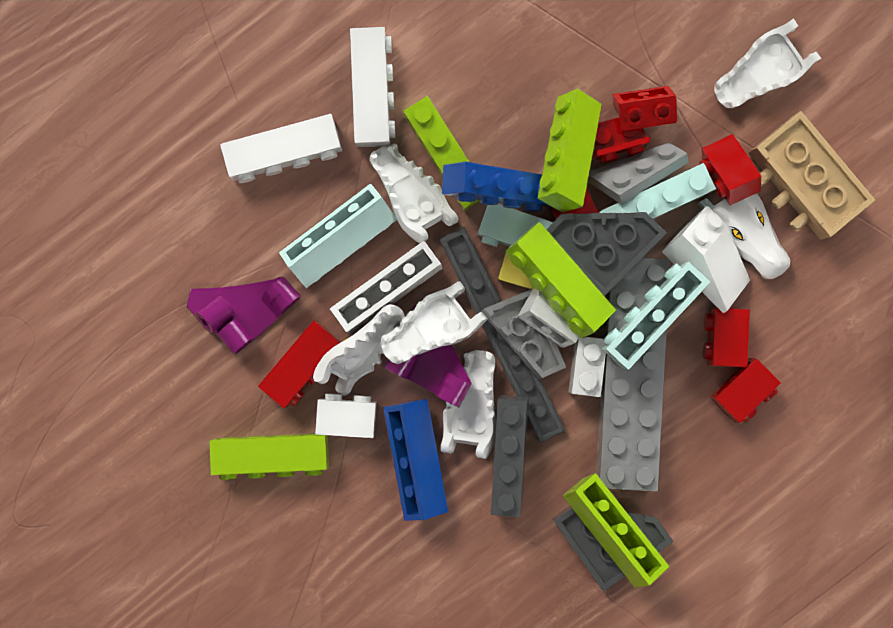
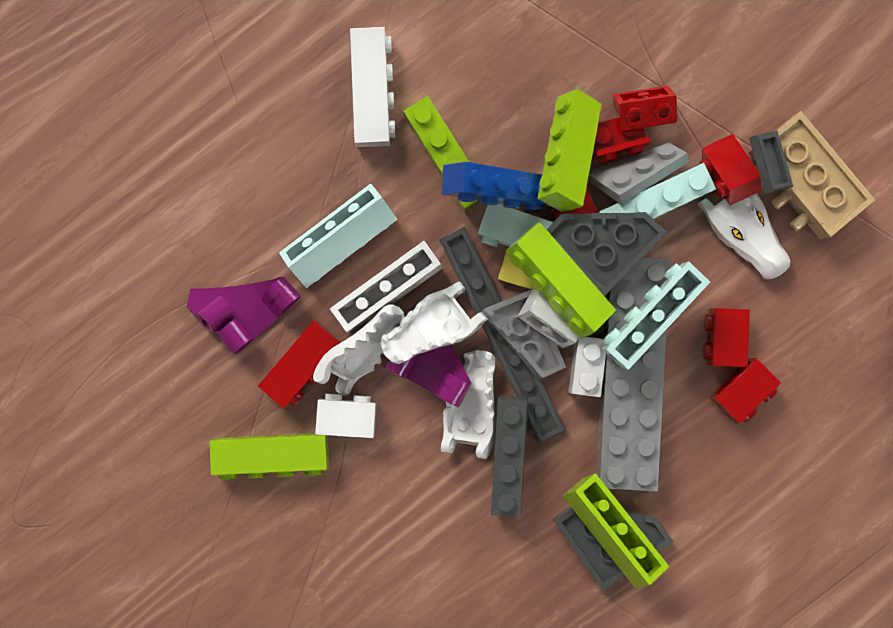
(281, 148): white brick -> none
(413, 196): white animal -> none
(422, 490): blue brick -> none
(712, 251): white slope -> none
(765, 67): white animal -> none
(771, 162): none -> dark grey tile

